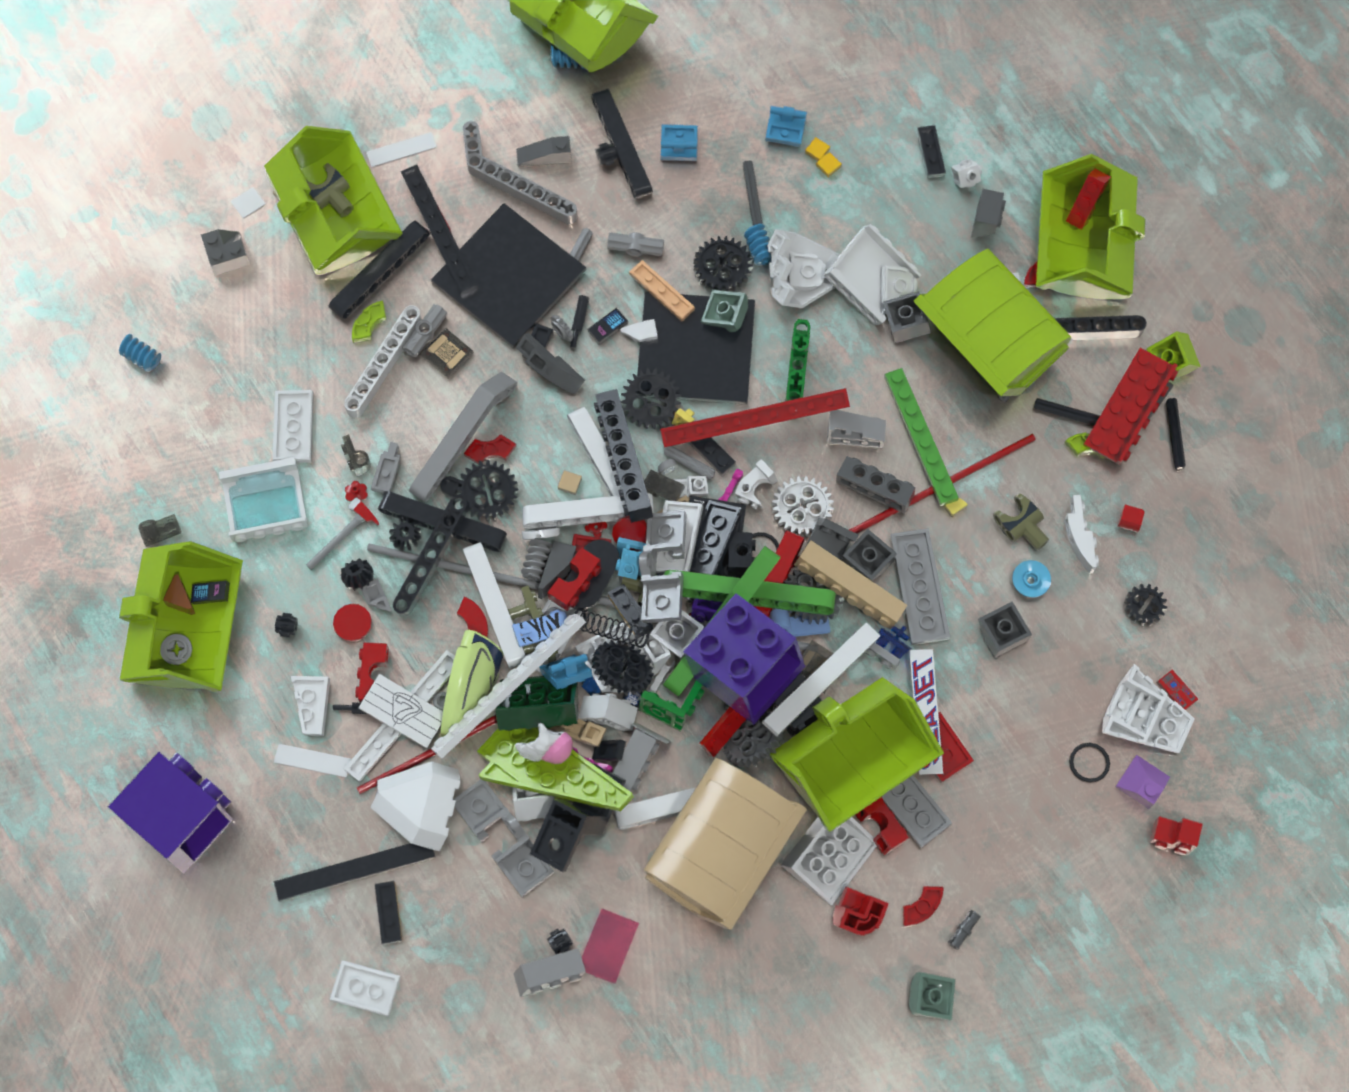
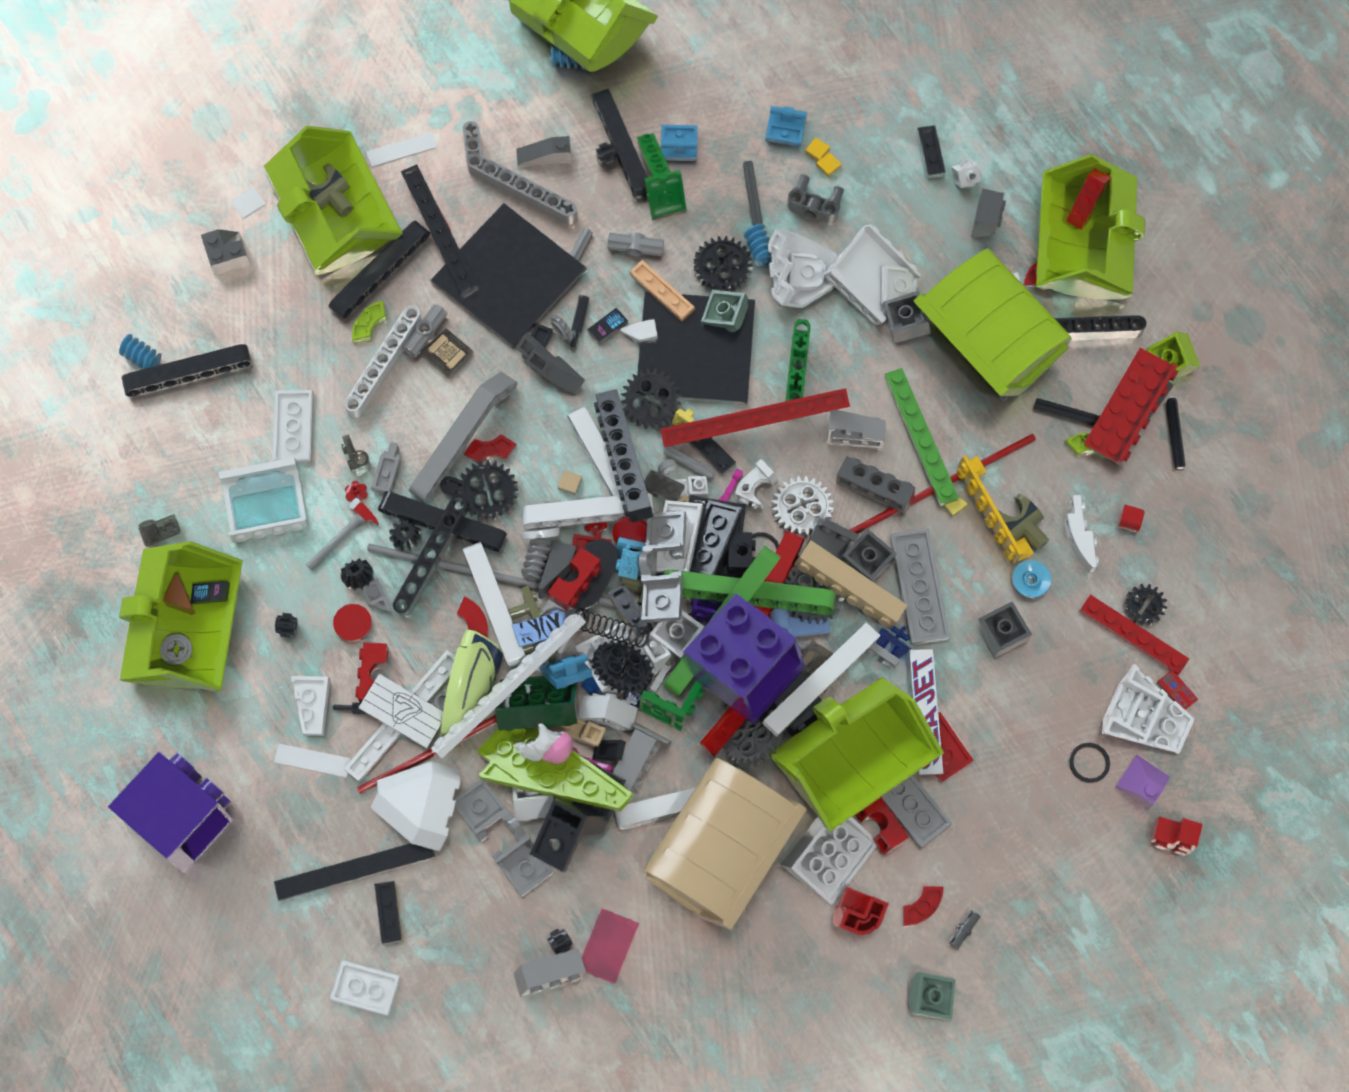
(186, 370): none -> black beam
(665, 187): none -> green bracket
(813, 205): none -> dark grey piece
(970, 472): none -> yellow bracket
(1134, 634): none -> red plate

